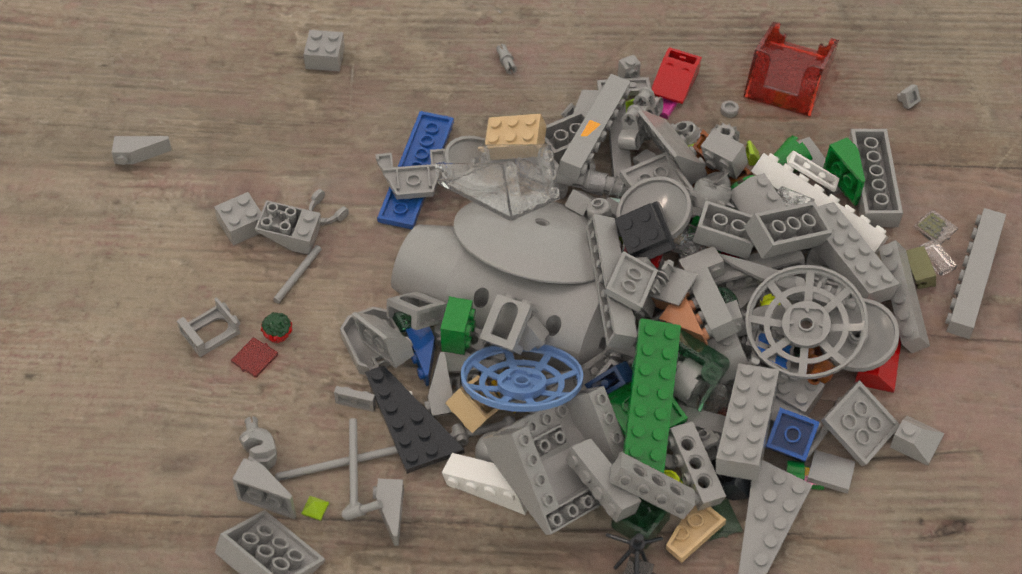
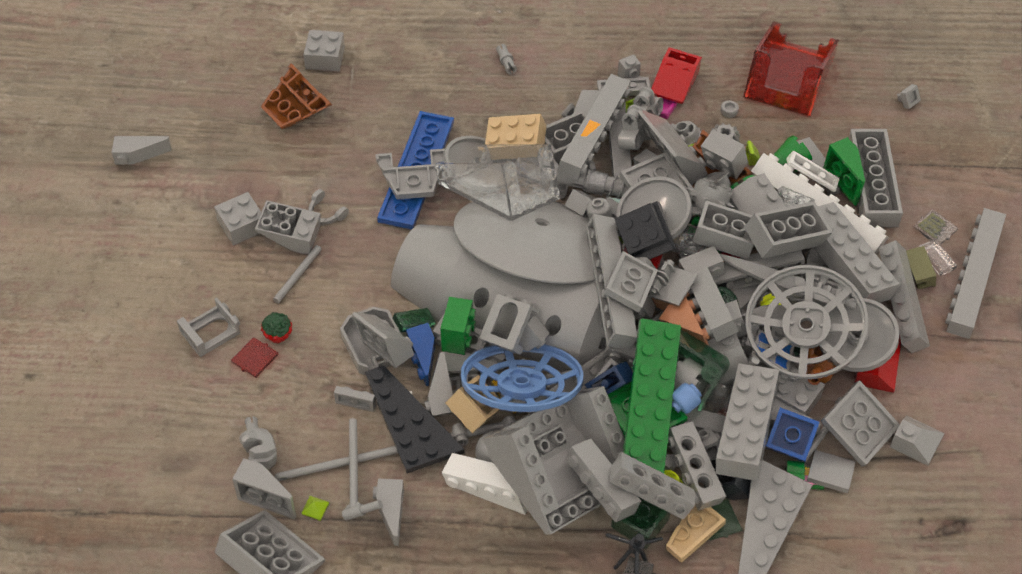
(293, 100): none -> dark orange wedge
(420, 316): light grey panel -> none
(686, 398): none -> medium blue head

